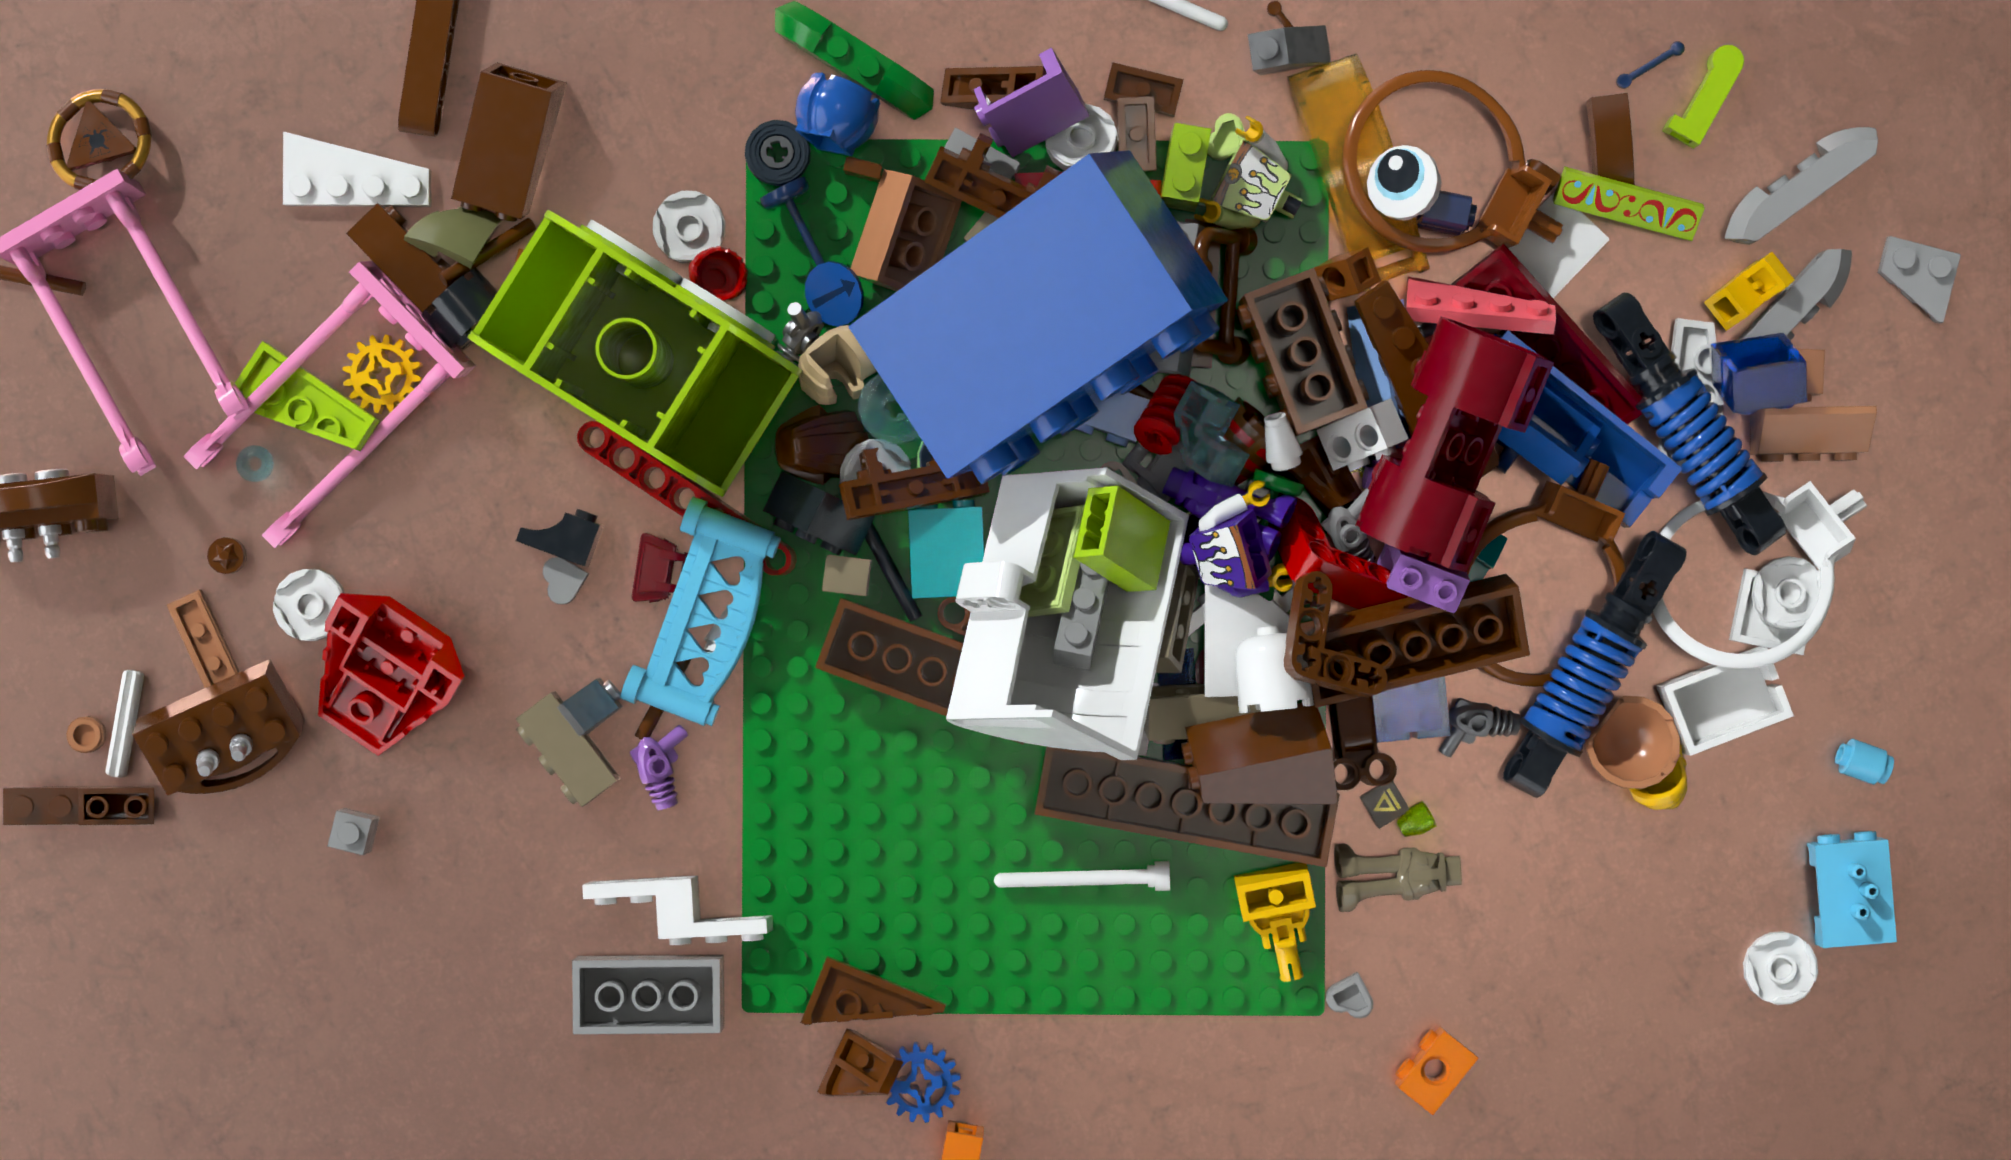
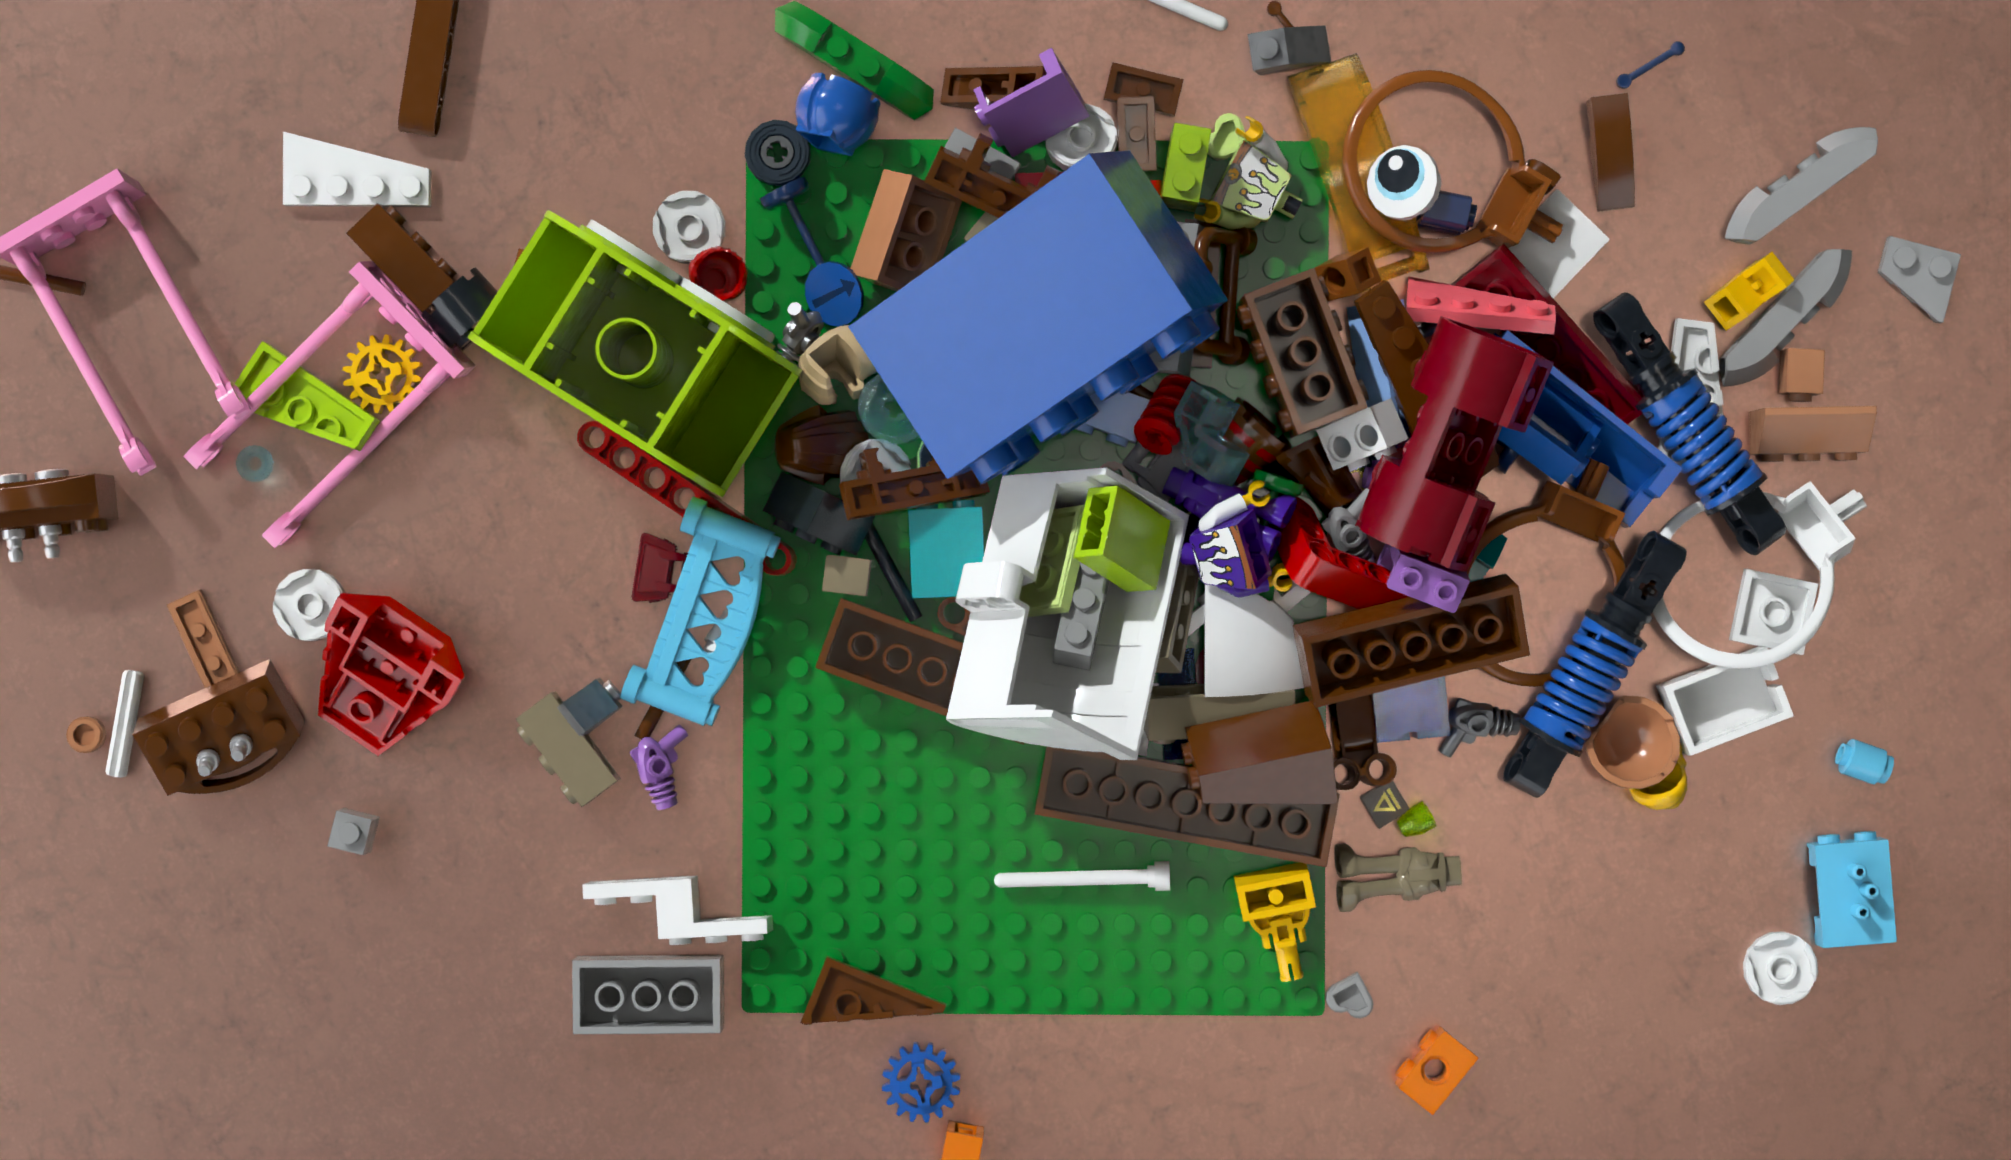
(78, 805): reddish brown slope -> none
(97, 137): reddish brown piece -> none
(226, 555): reddish brown tile -> none
(454, 233): olive brick -> none
(490, 250): reddish brown bar -> none
(507, 140): reddish brown slope -> none
(563, 579): light grey tile -> none
(570, 539): black arch -> none
(860, 1068): reddish brown wing -> none
(863, 169): reddish brown tile -> none
(1263, 676): white cylinder -> none
(1281, 444): white cone -> none
(1316, 655): reddish brown beam -> none
(1628, 203): lime tile -> none
(1723, 70): lime leg -> none
(1759, 373): clear blue piece -> none
(1786, 592): white tile -> none

